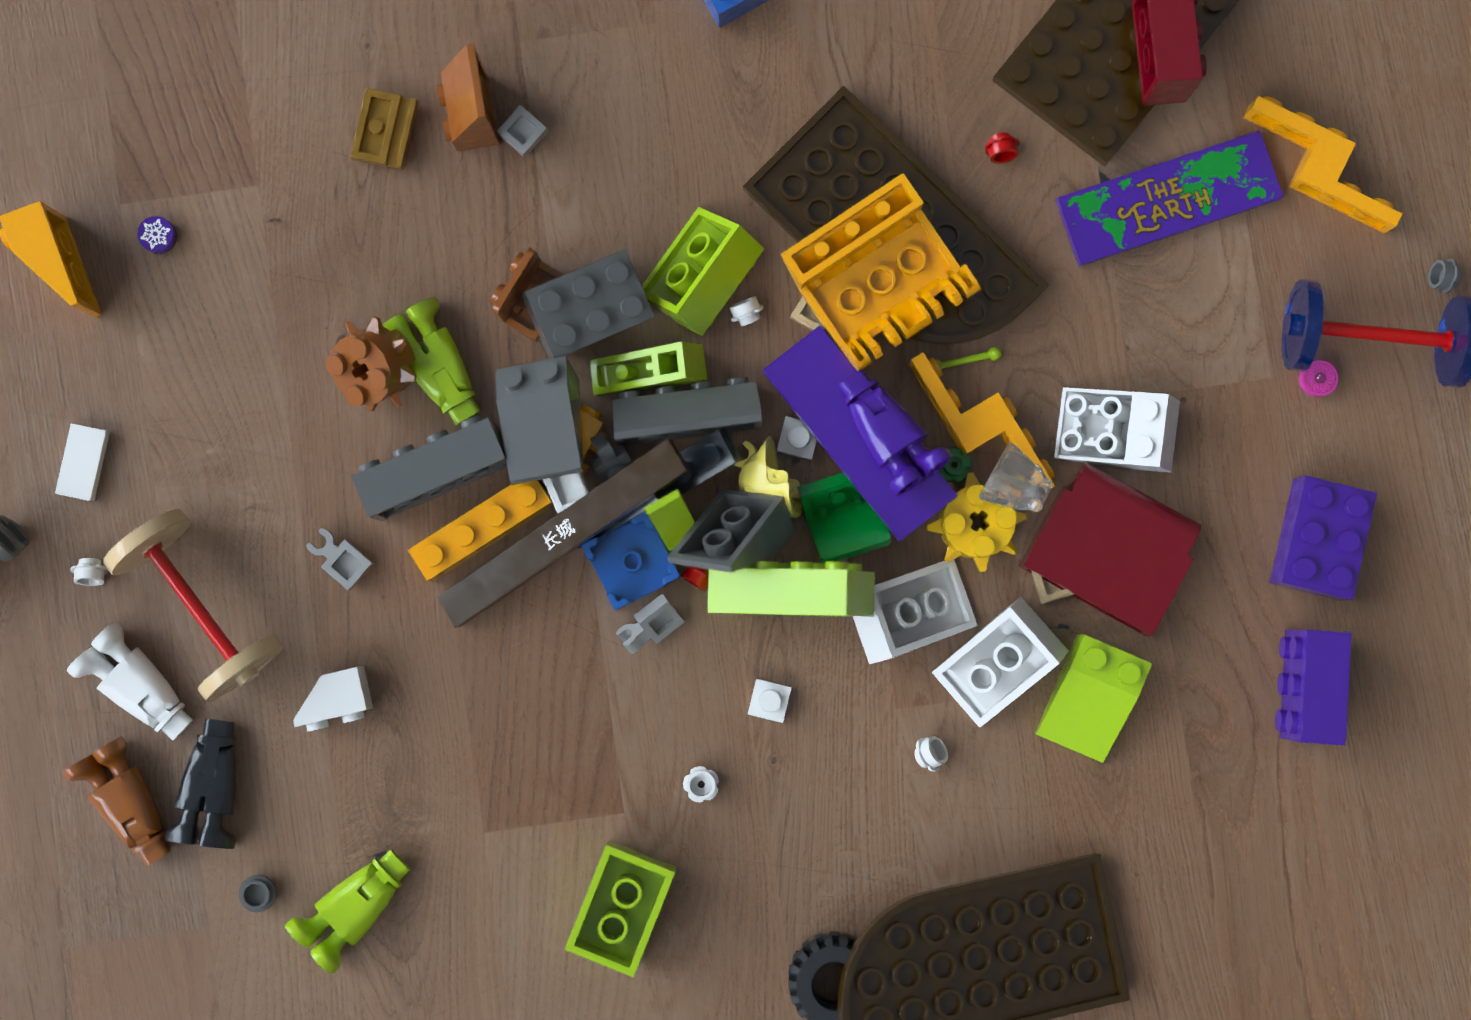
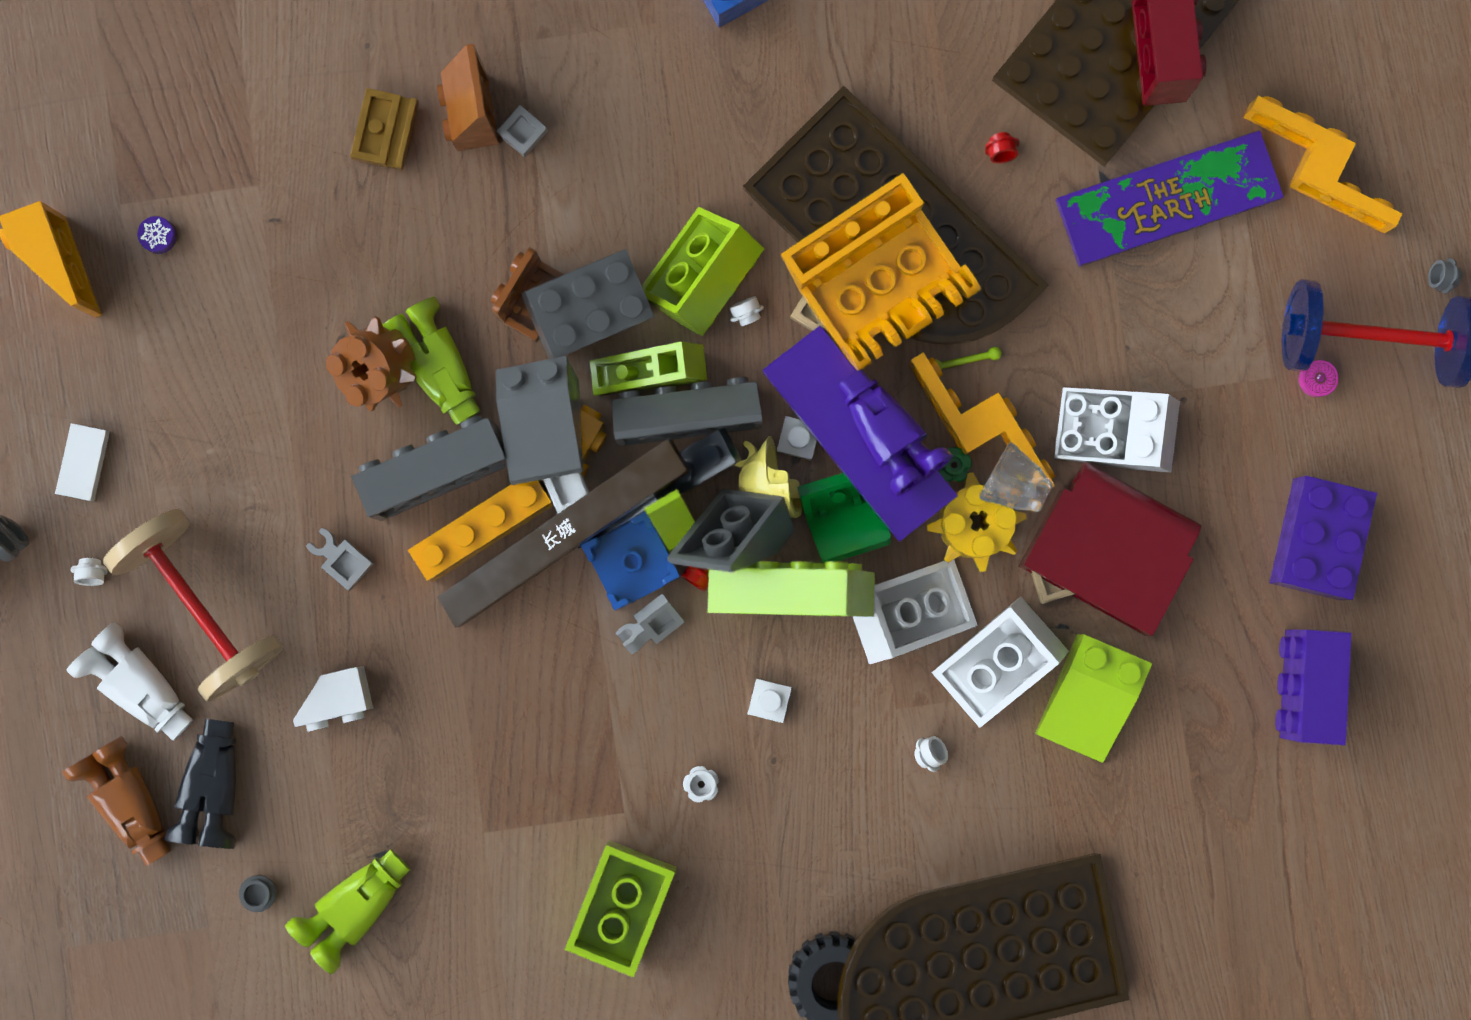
(609, 460): dark grey plate -> none

